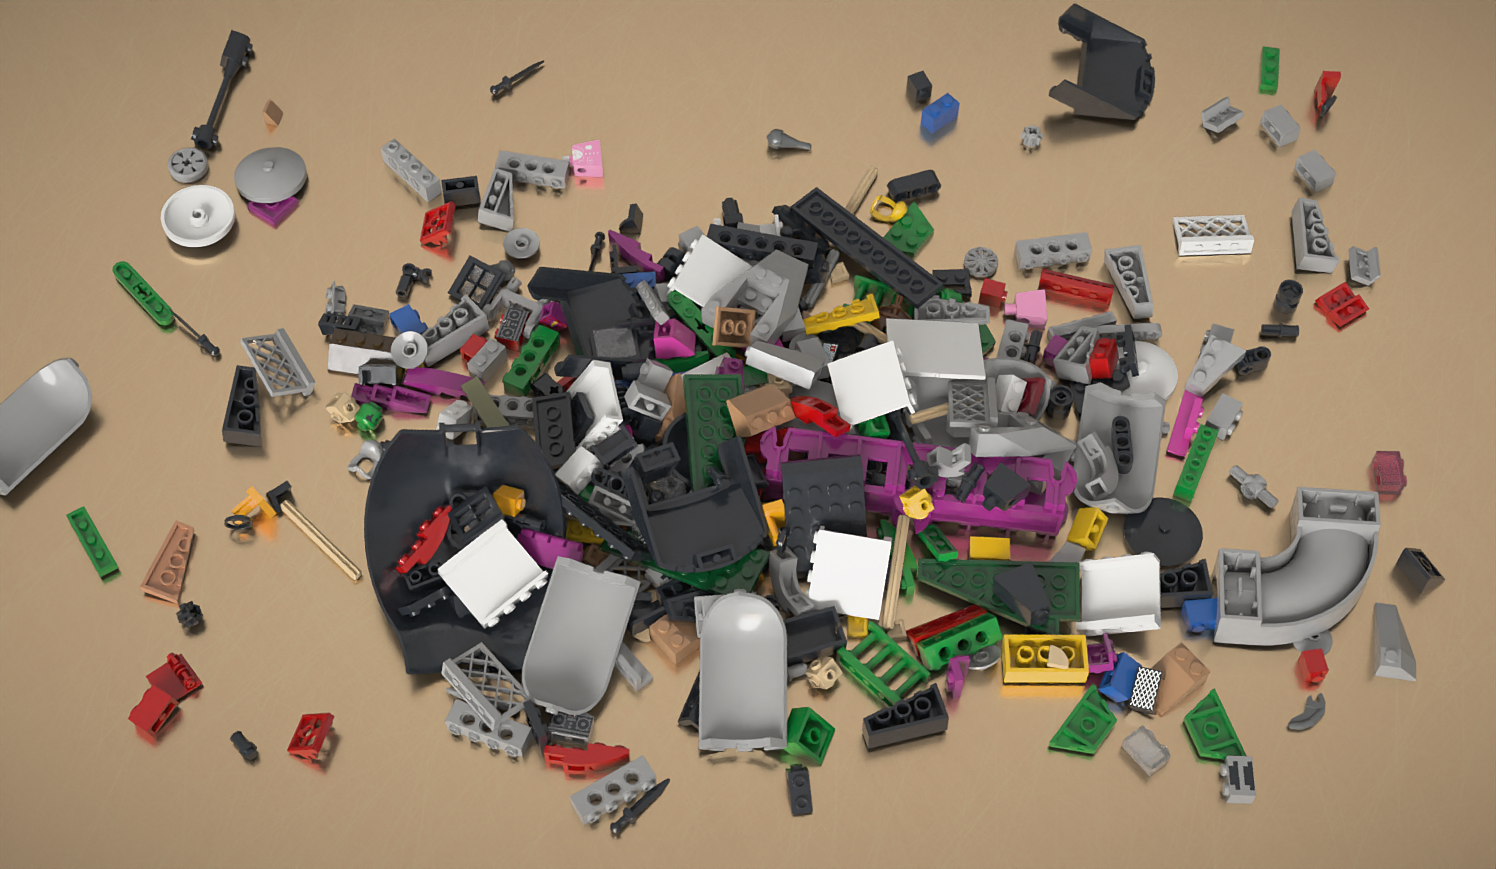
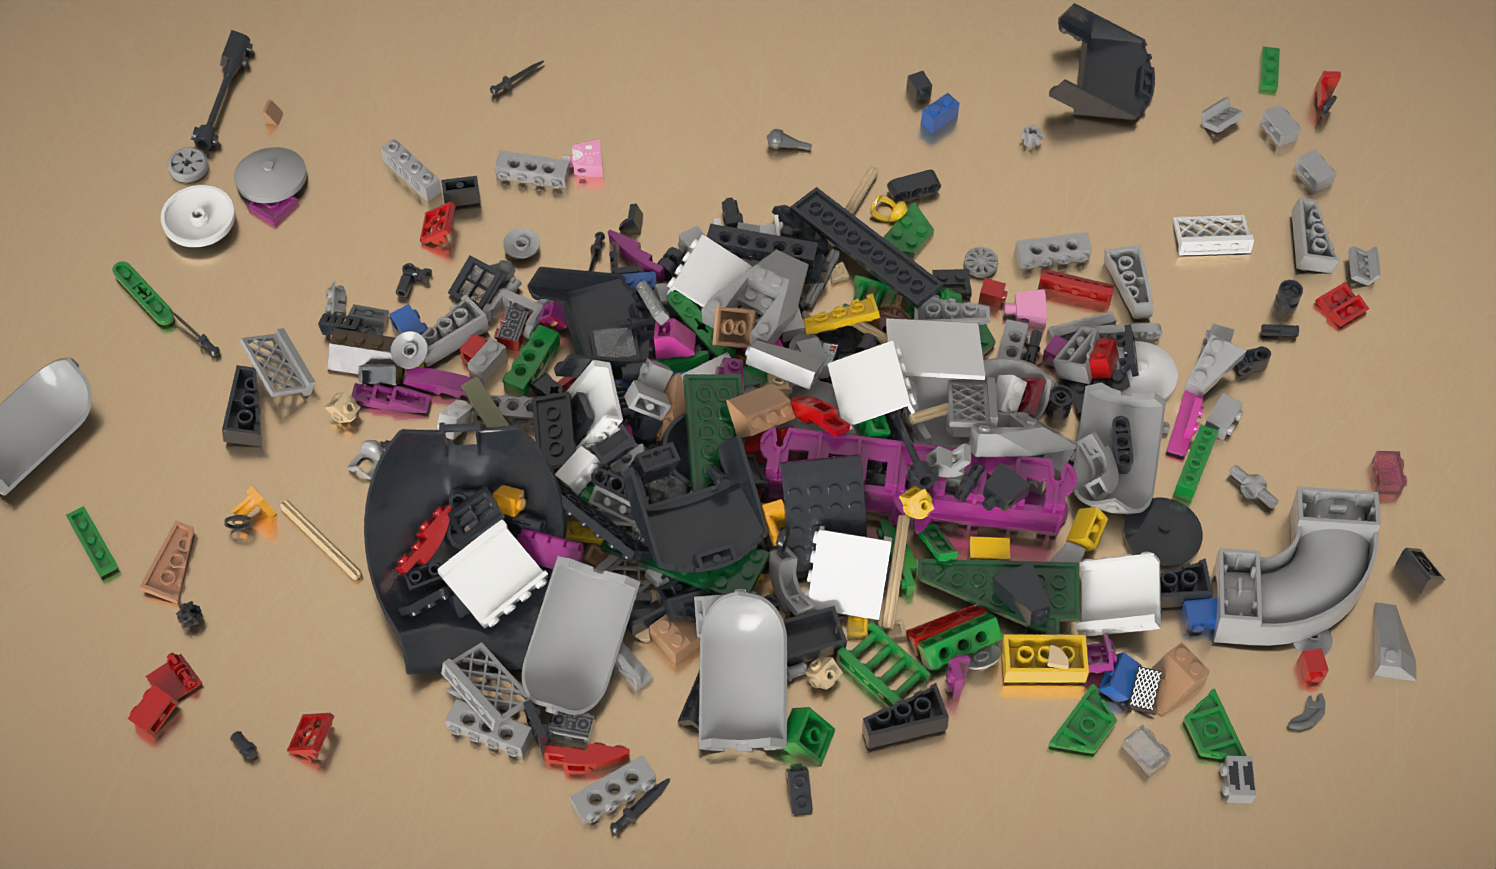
(276, 493): black tile -> none
(369, 416): green head -> none
(498, 201): light grey wedge -> none

